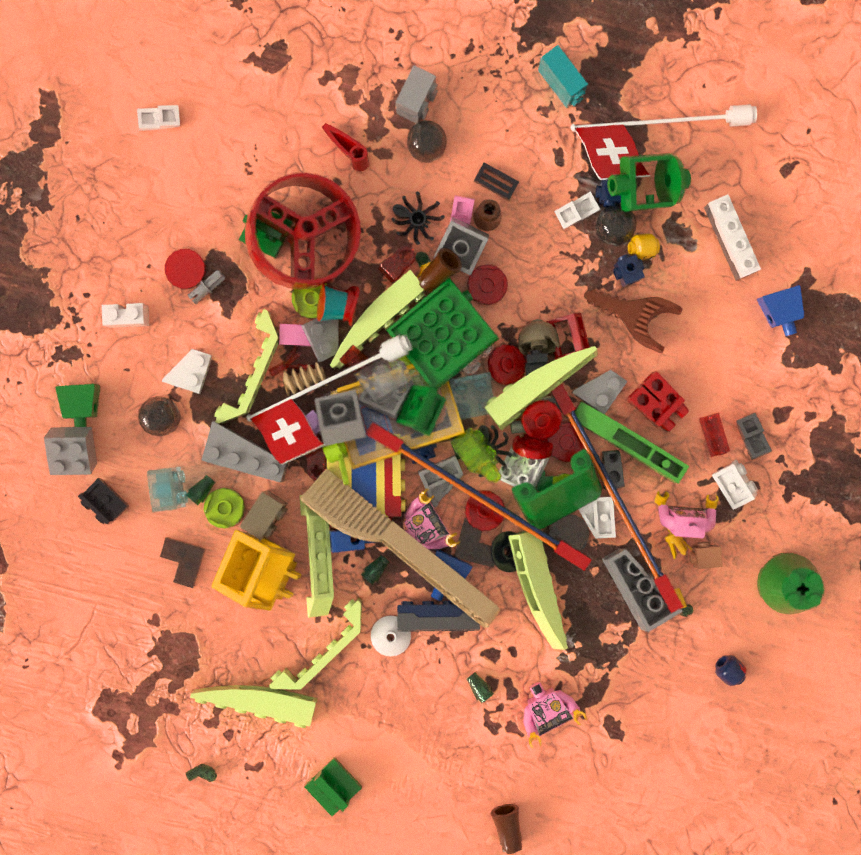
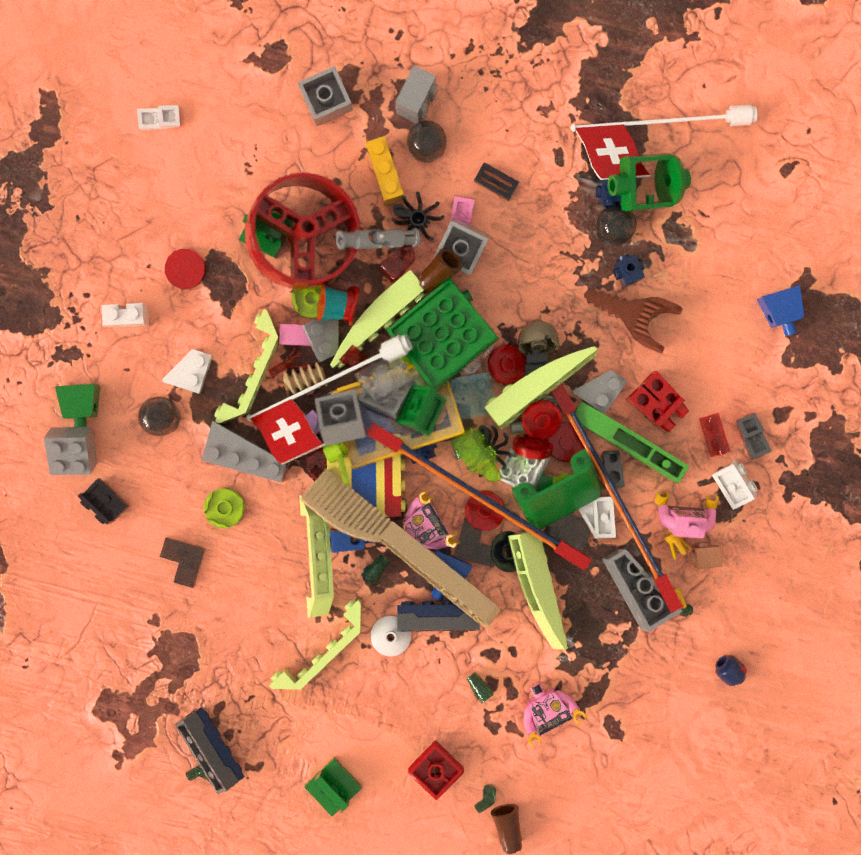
(167, 489): clear light blue brick -> none
(200, 490): clear green cone -> none
(207, 286): light grey axle -> none
(209, 750): none -> dark grey piece
(255, 571): yellow piece -> none
(262, 701): yellowish green slope -> none
(264, 515): dark tan brick -> none
(325, 96): none -> light grey brick
(348, 146): red piece -> none
(384, 170): none -> yellow brick
(391, 238): none -> light grey piece
(423, 261): clear green arm -> none
(435, 783): none -> red brick
(437, 485): light grey wing -> none
(485, 221): reddish brown plant -> none
(487, 284): red tile -> none
(488, 800): none -> clear green arm
(562, 77): teal brick -> none
(577, 210): white slope -> none
(577, 331): red tile -> none
(644, 246): yellow head -> none
(732, 237): white piece -> none
(781, 583): green cone -> none

